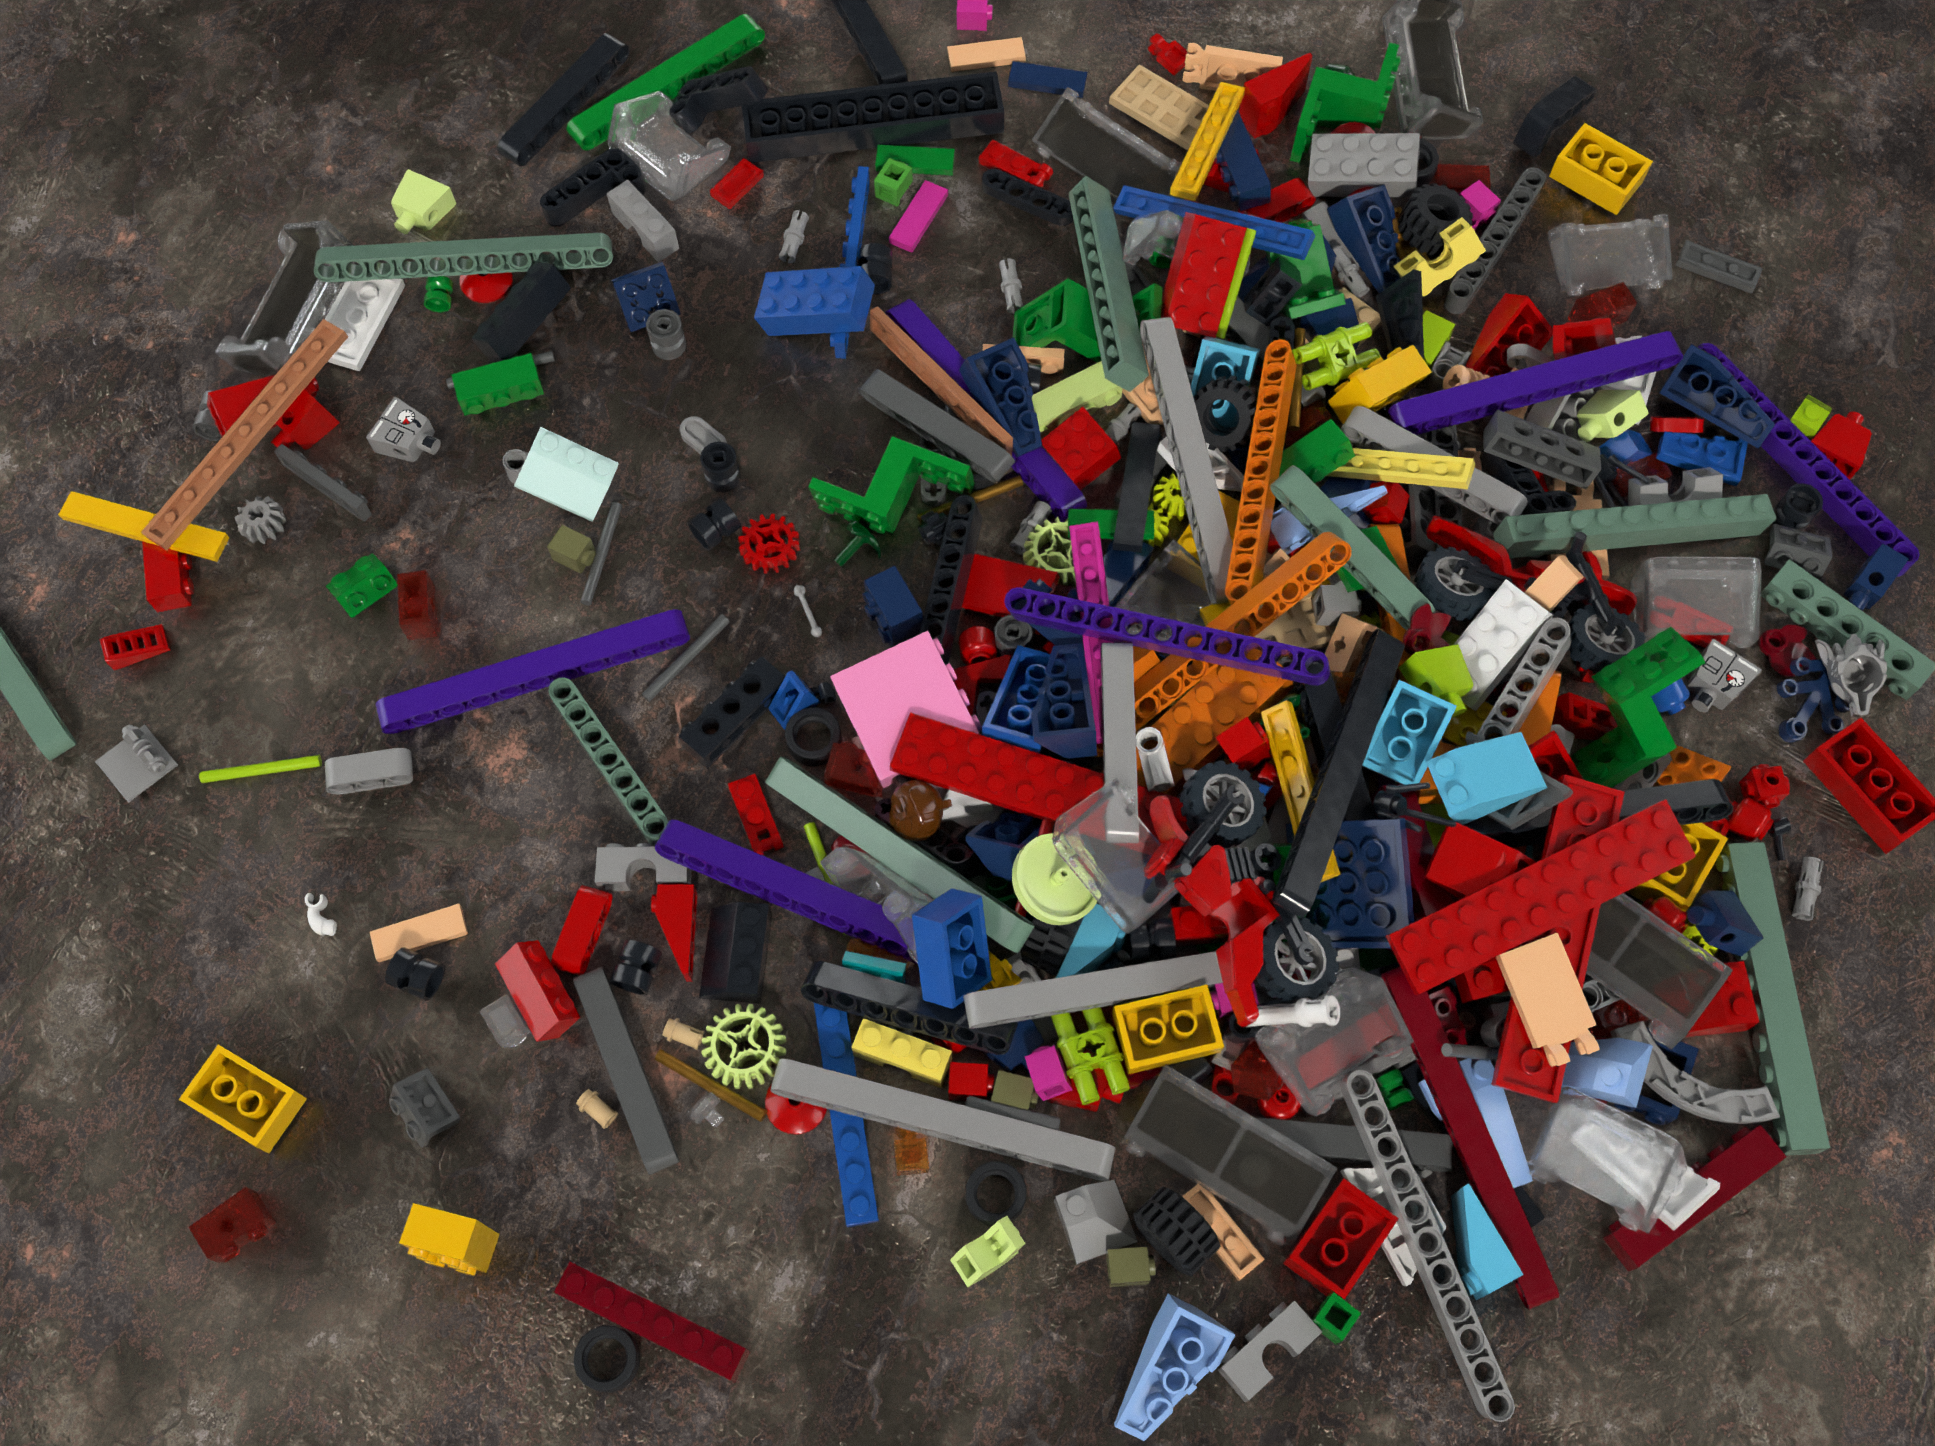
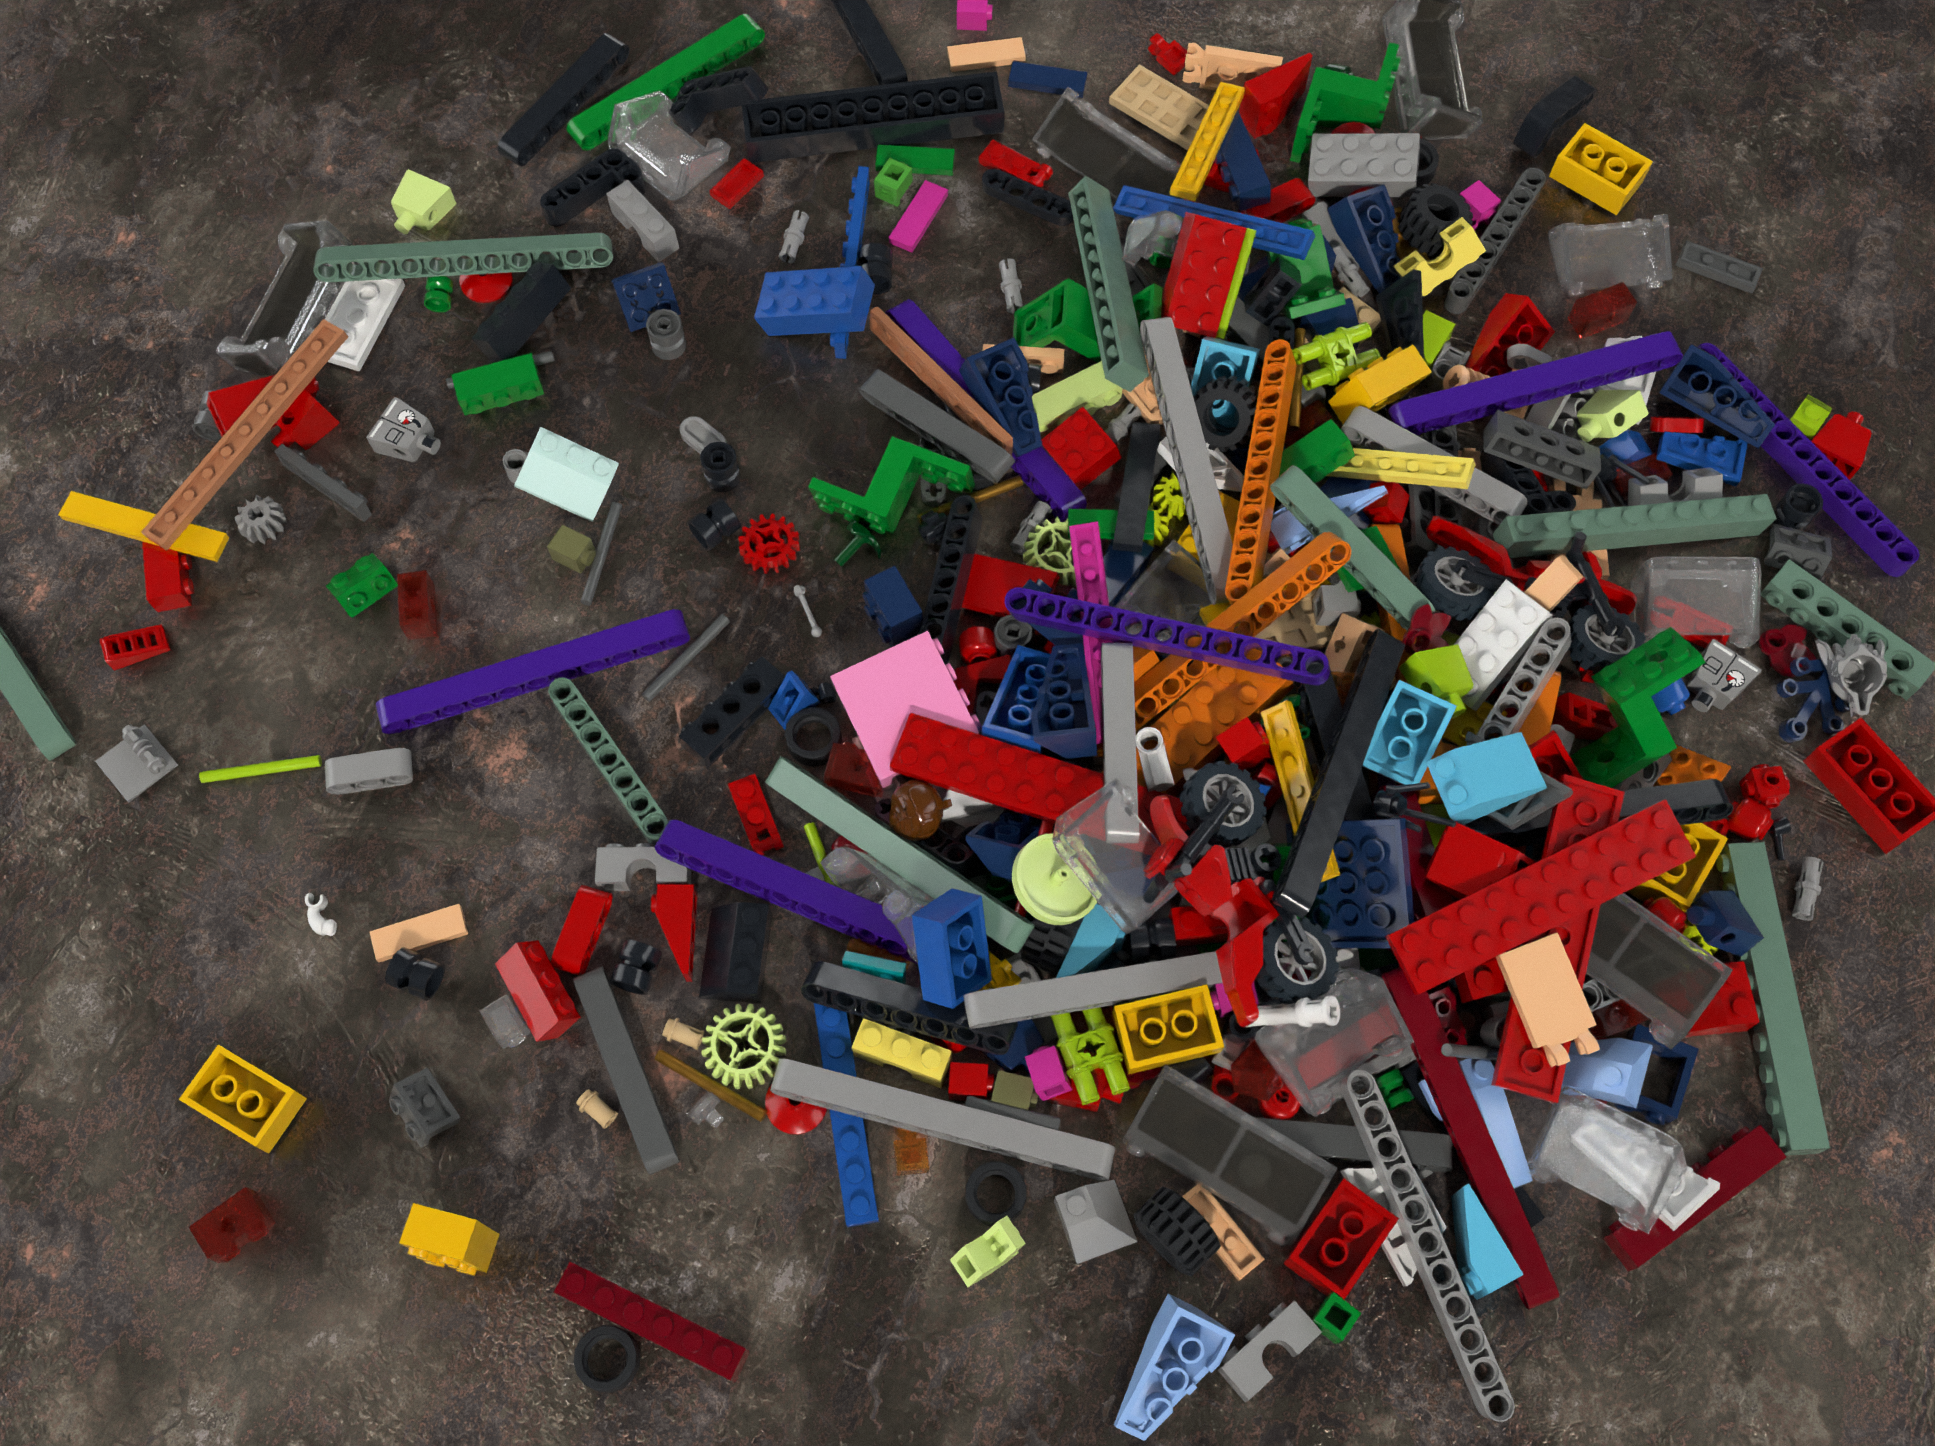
(1129, 1266): olive brick -> none
(1462, 176): clear red tile -> none
(1582, 337): red bracket -> none
(1695, 1095): light grey tile -> none
(1875, 577): dark blue torso -> none

